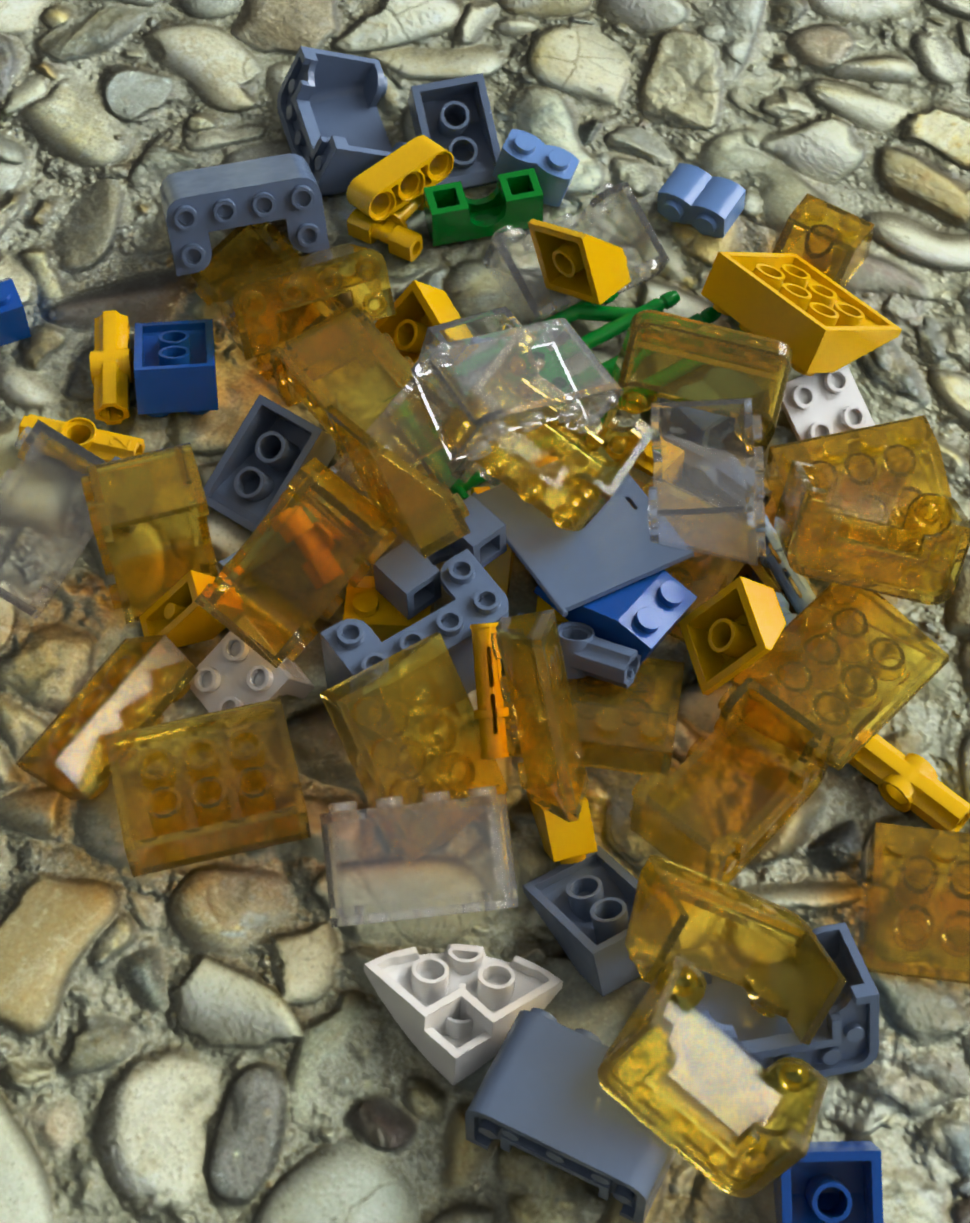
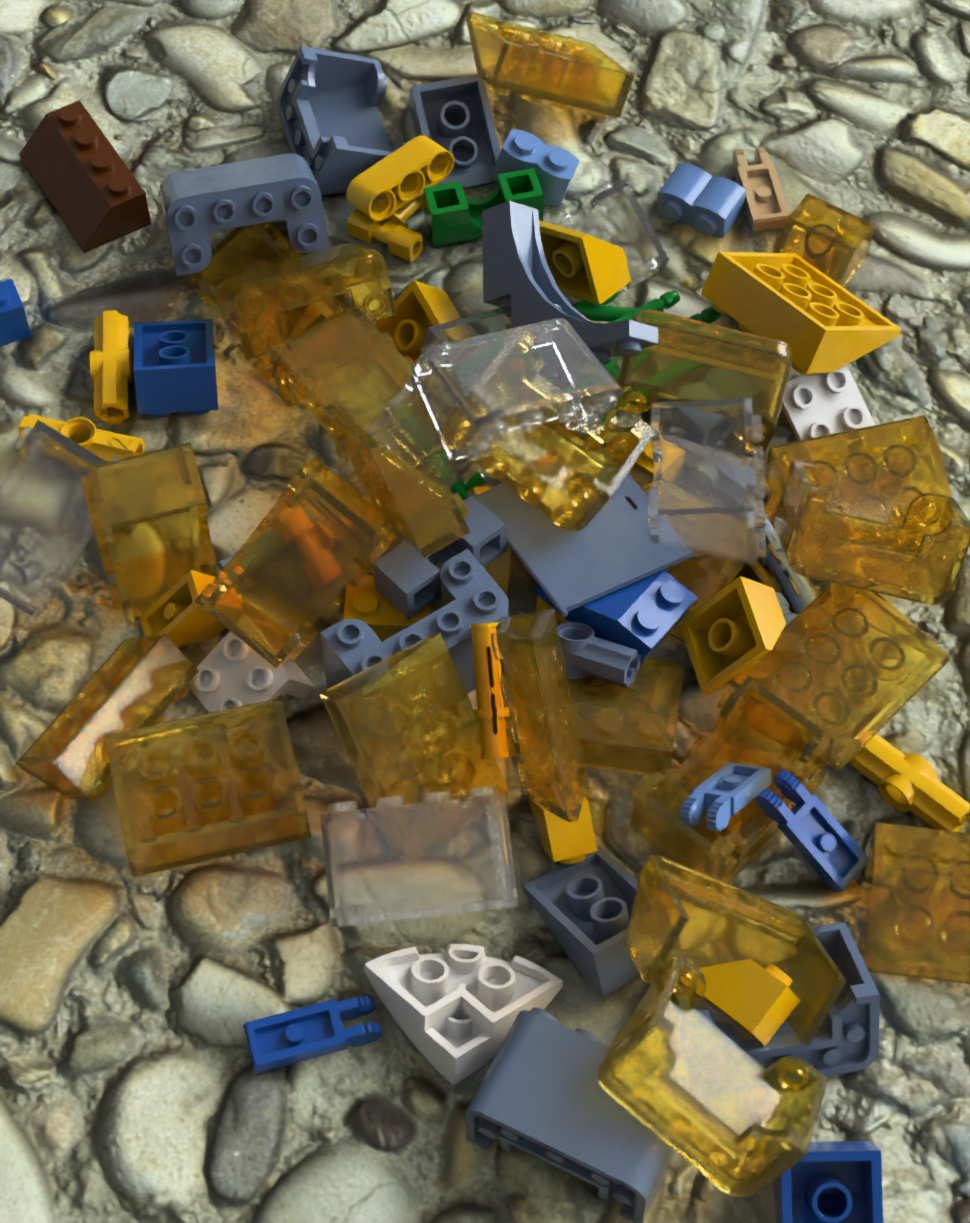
(84, 178): none -> reddish brown slope
(263, 461): sand blue slope -> none
(309, 1032): none -> blue hinge
(521, 281): none -> sand blue arch
(547, 67): none -> clear yellow slope
(724, 794): none -> medium blue hinge
(750, 996): none -> yellow slope
(764, 195): none -> tan hinge
(814, 832): none -> blue hinge

